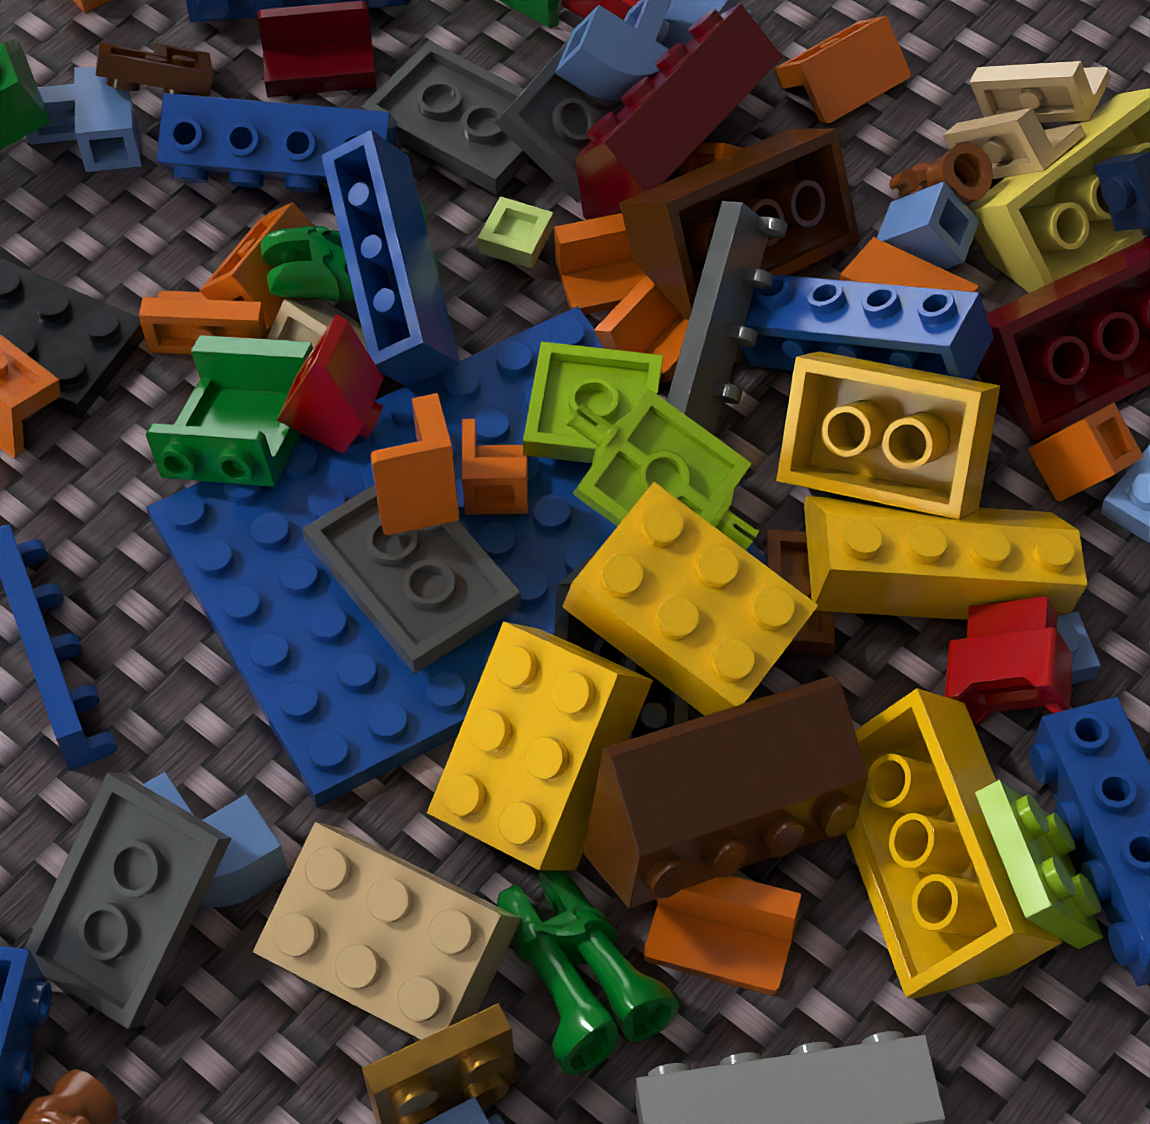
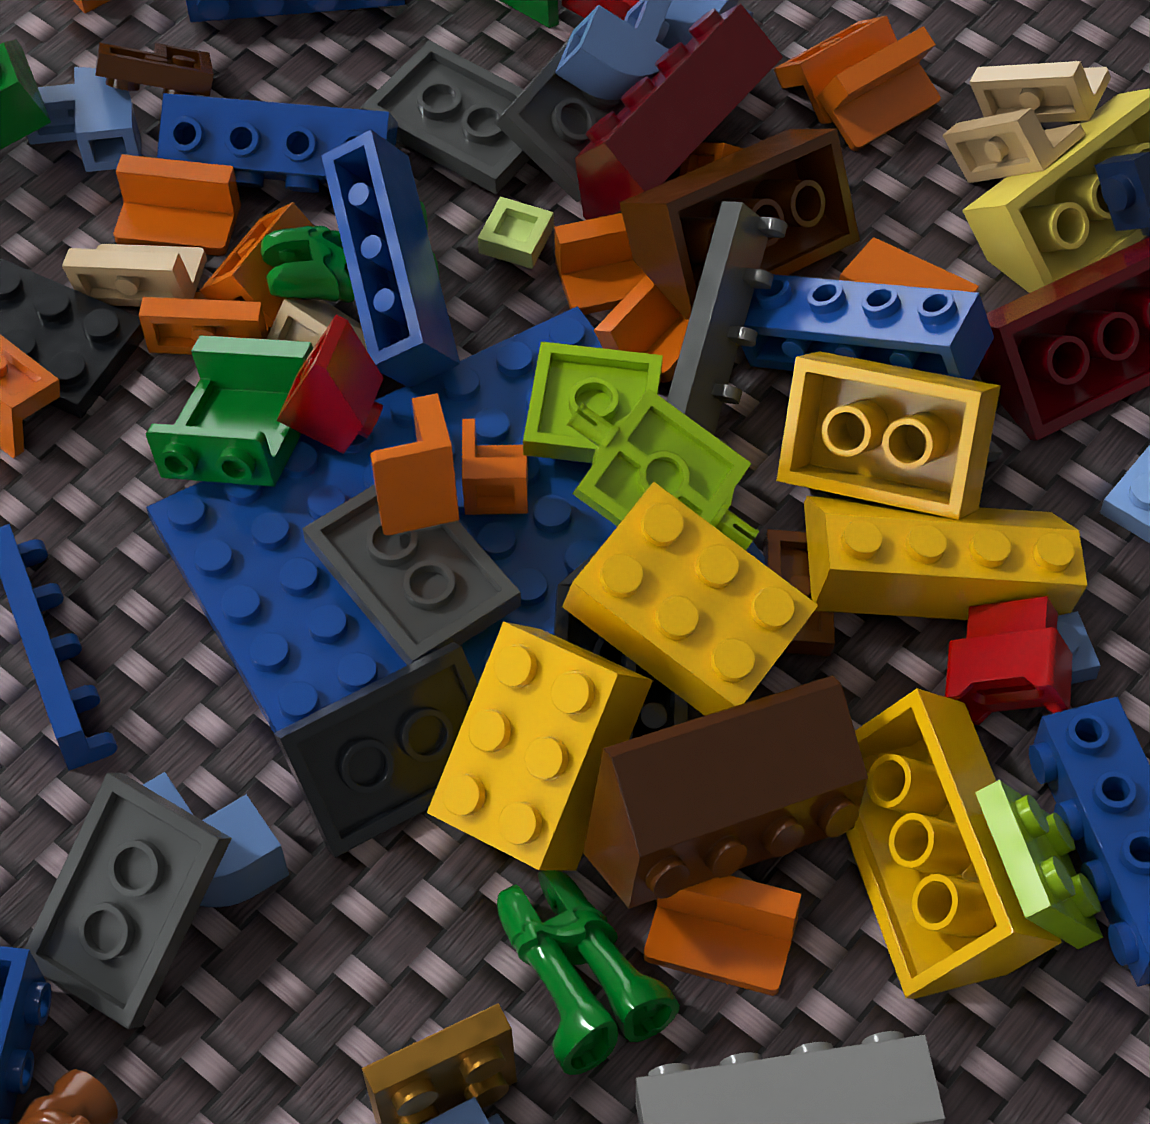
(129, 272): none -> tan panel
(176, 203): none -> orange panel
(317, 48): dark red panel -> none
(380, 748): none -> black plate
(385, 933): tan brick -> none
(881, 91): none -> orange panel
(931, 226): medium blue brick -> none
(962, 168): dark orange piece -> none
(1086, 452): orange panel -> none

